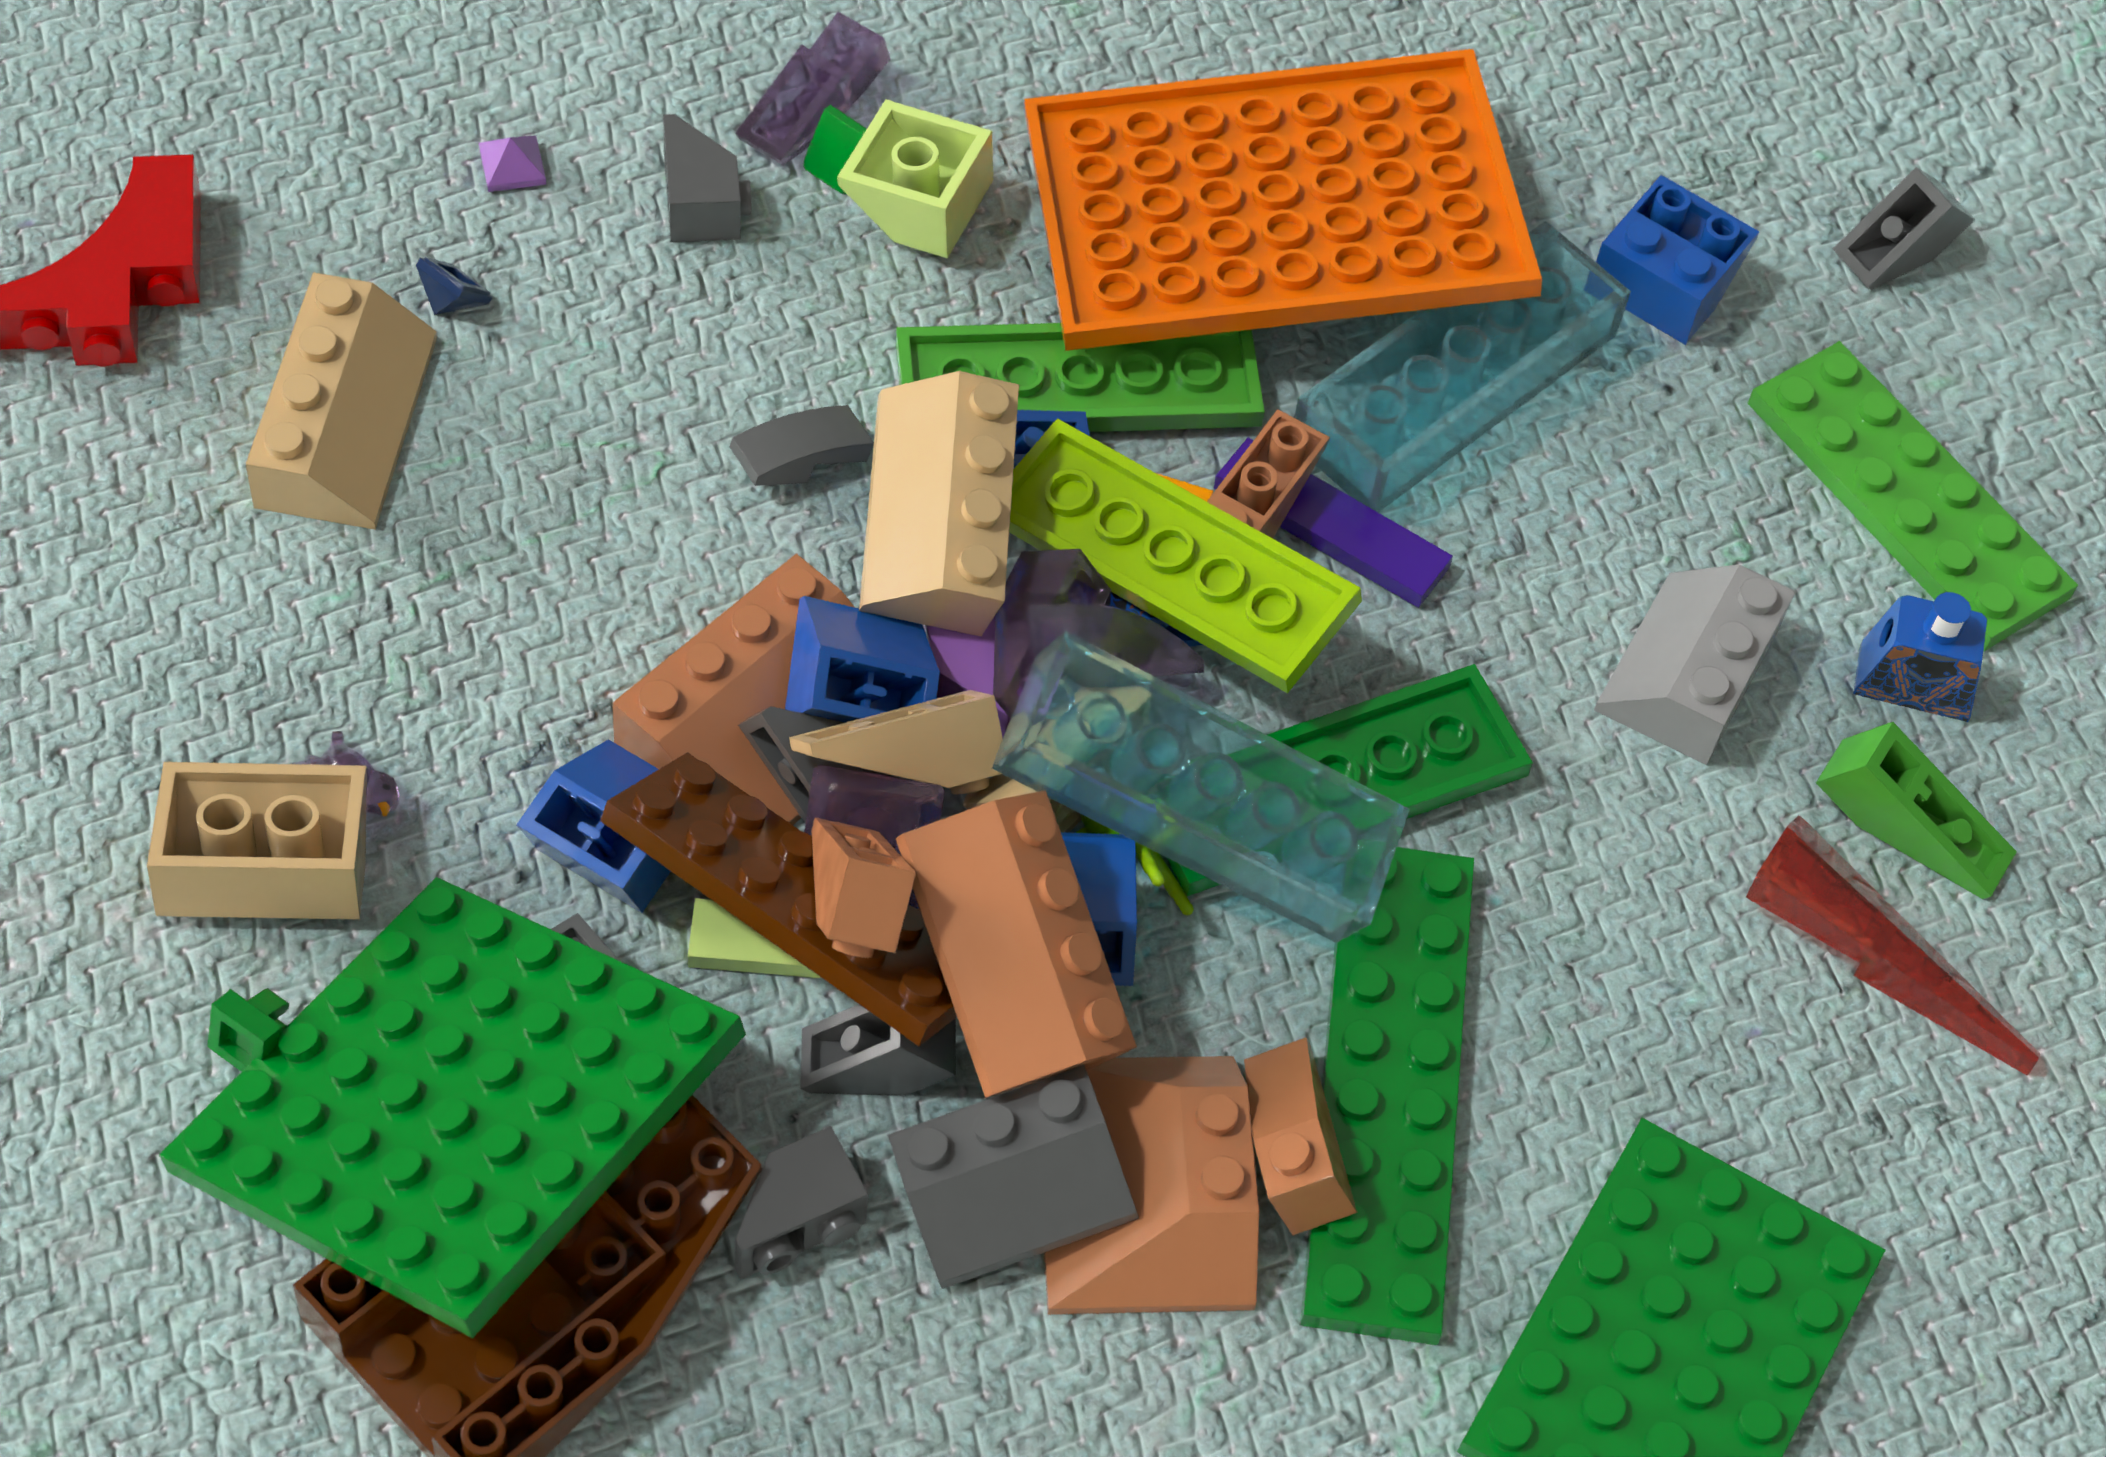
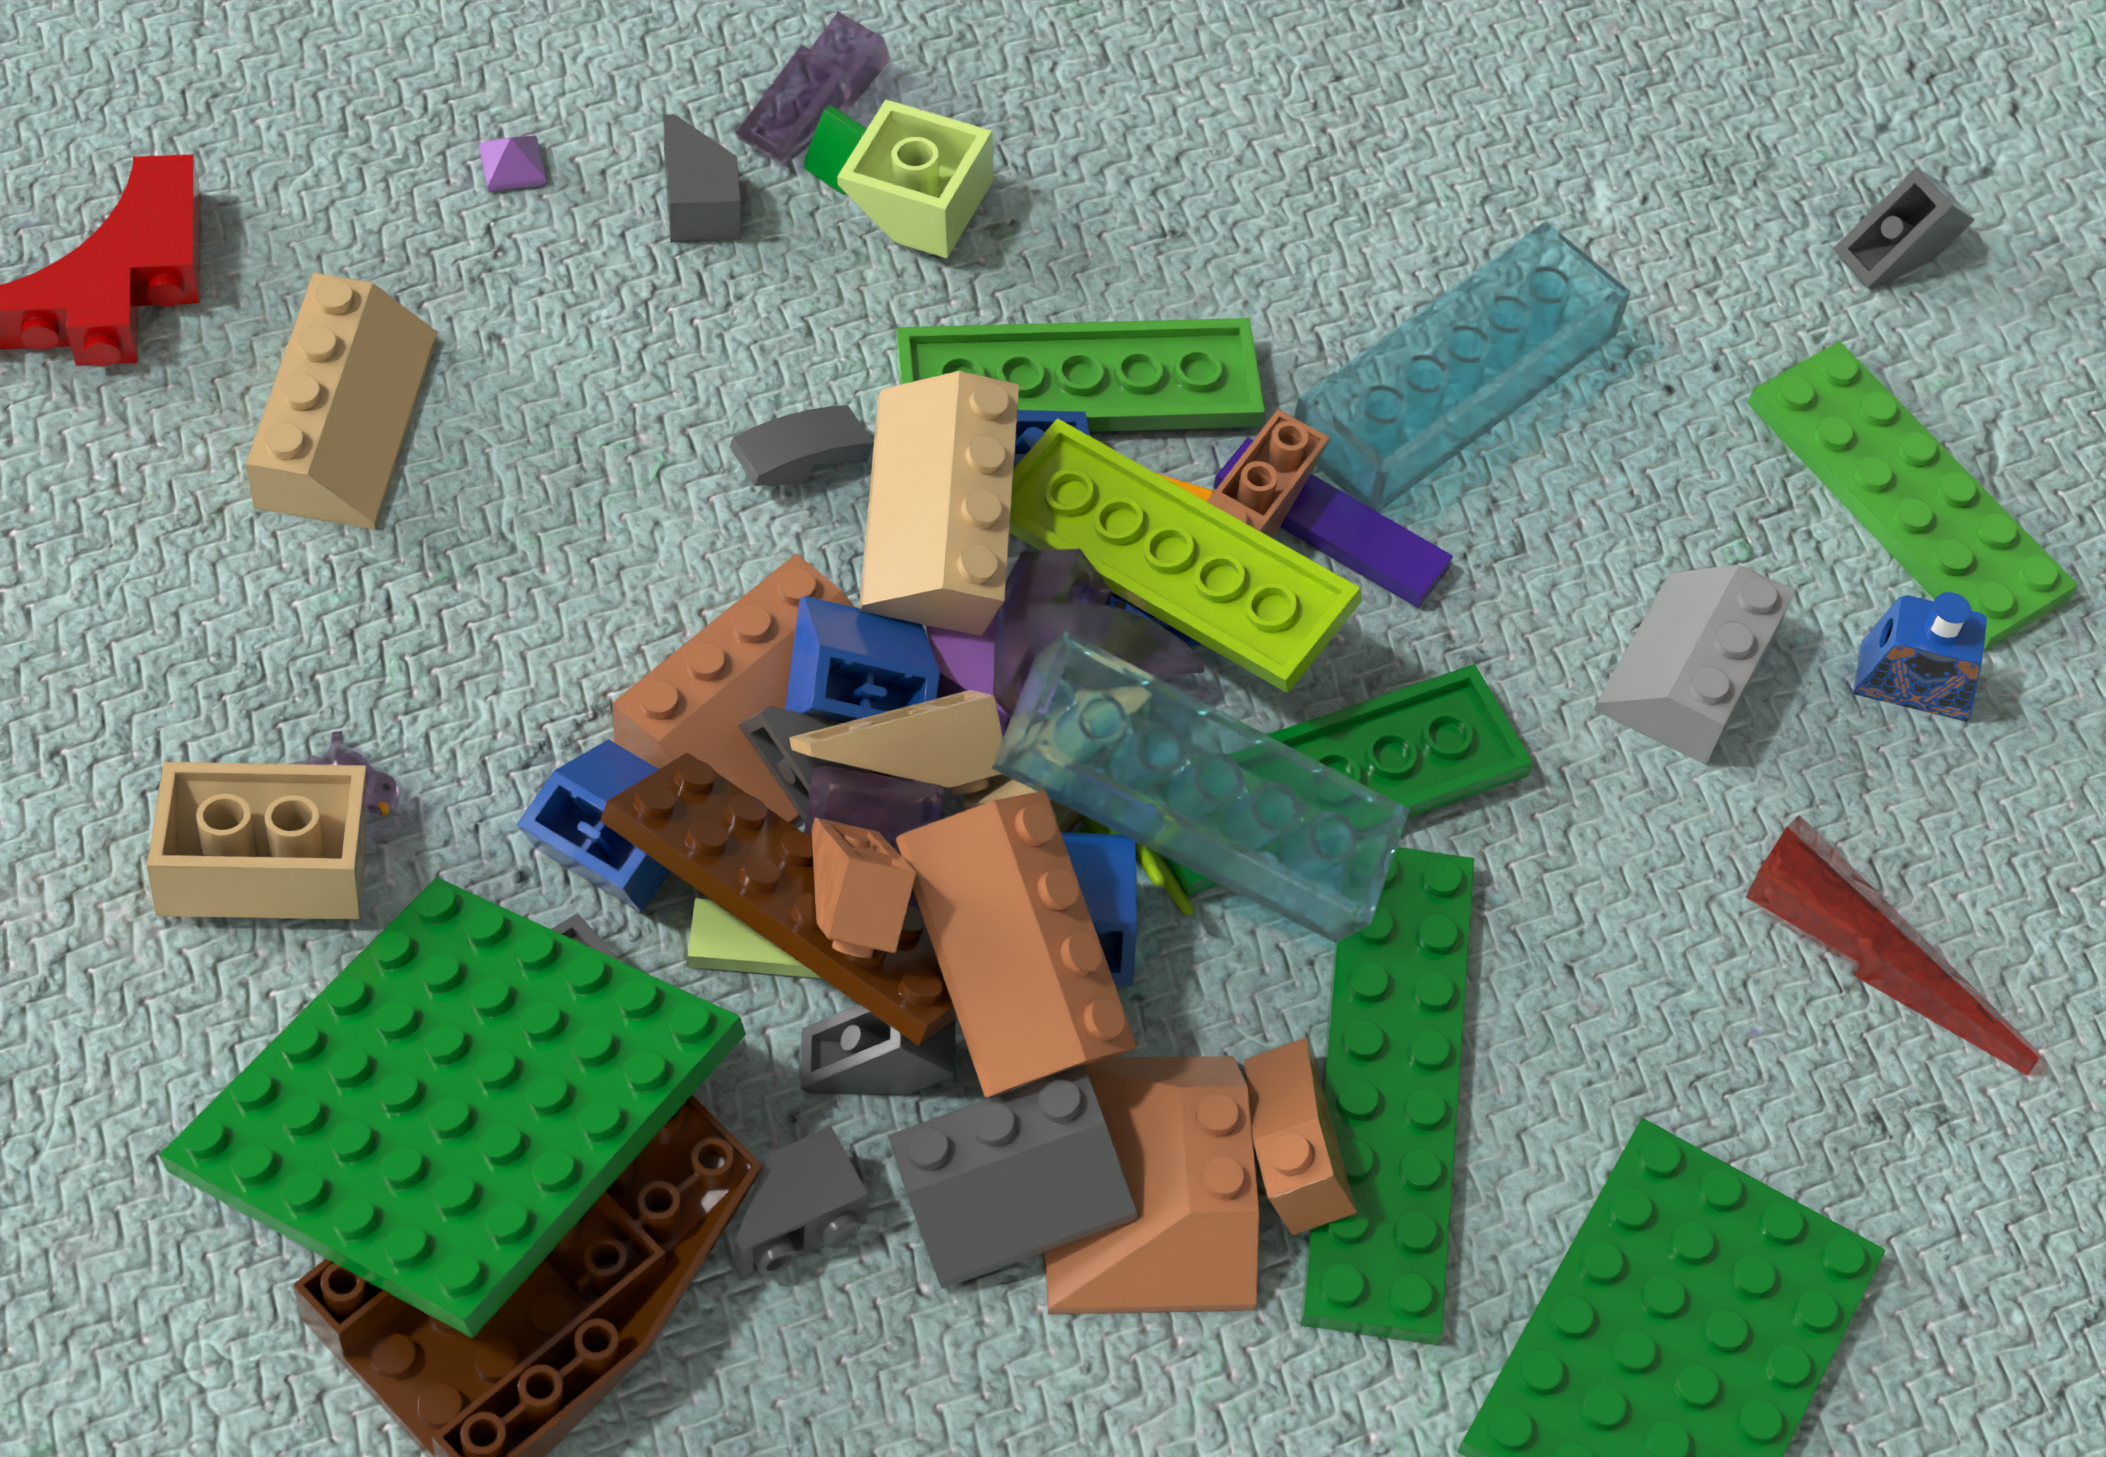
(244, 1027): green tile -> none
(449, 287): dark blue slope -> none
(1277, 199): orange plate -> none
(1675, 257): blue slope -> none
(1912, 806): bright green slope -> none

